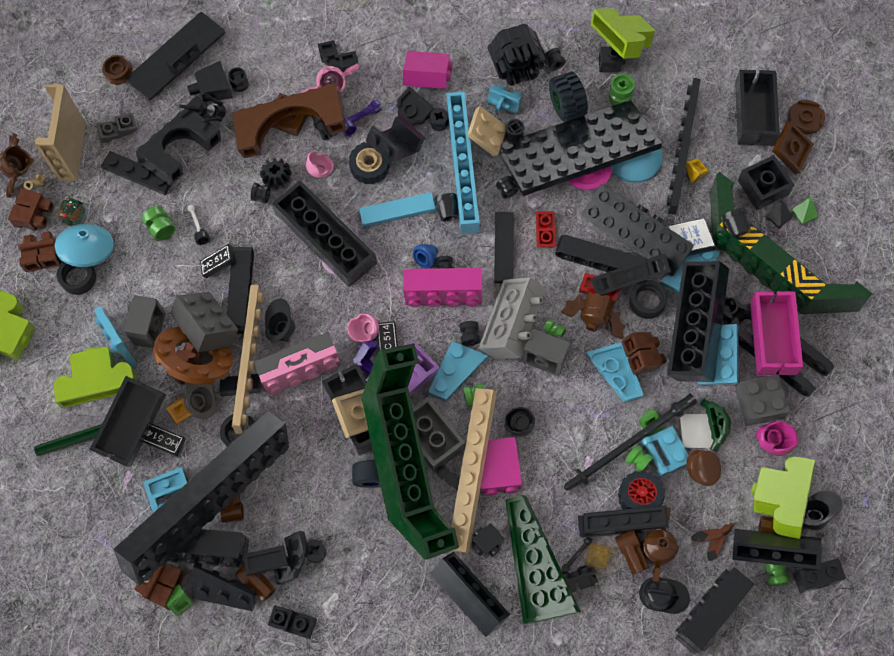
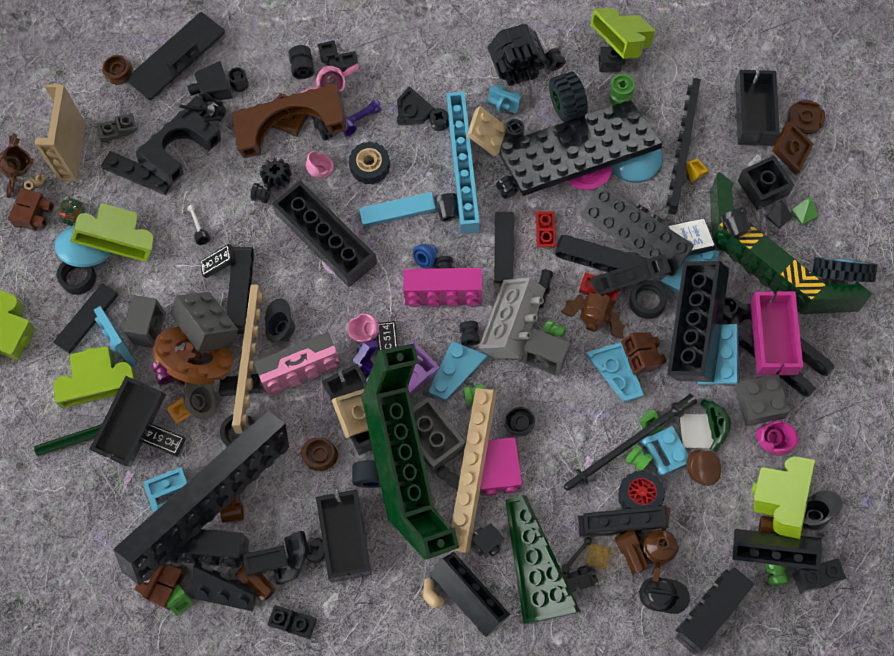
(38, 253): copper hips -> none
(85, 318): none -> black tile
(113, 232): none -> lime brick
(158, 223): bright green wheel -> none
(162, 377): none -> magenta wheel
(301, 61): none -> black wheel
(319, 454): none -> reddish brown piece
(343, 536): none -> black piece
(397, 141): black panel -> none
(427, 69): dark pink brick -> none
(429, 594): none -> tan arm
(545, 280): none -> black pin
(716, 536): copper piece -> none
(844, 269): none -> black wheel

